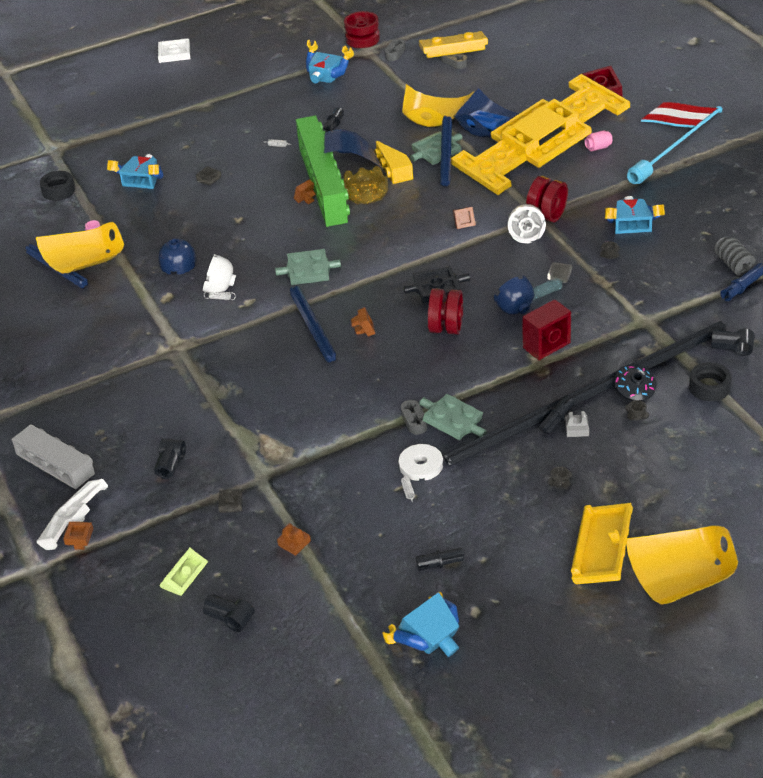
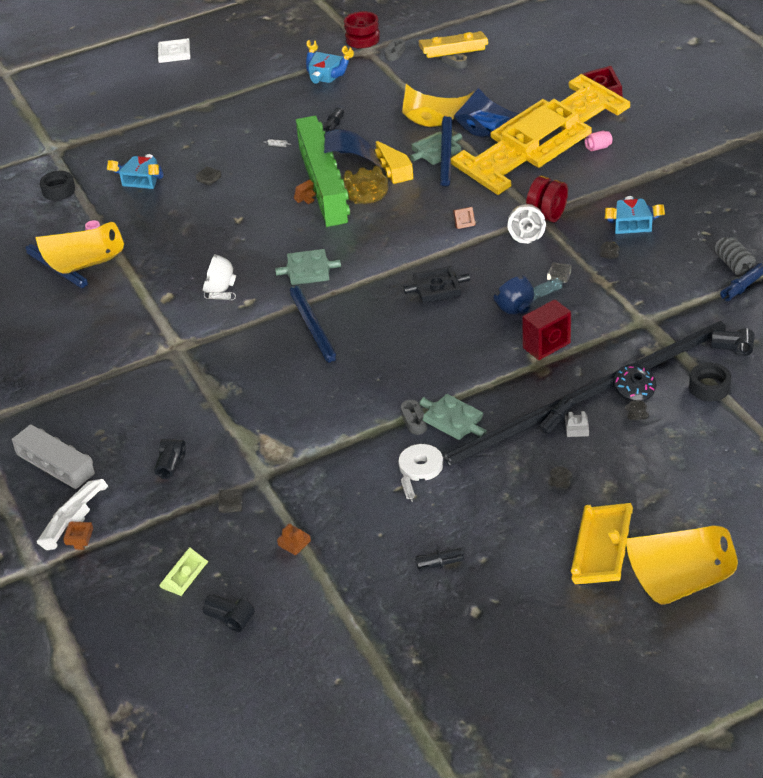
(177, 256): dark blue cylinder -> none
(364, 321): dark orange tile -> none
(428, 627): dark azure torso -> none
(445, 311): dark red wheel -> none
(675, 115): flag -> none

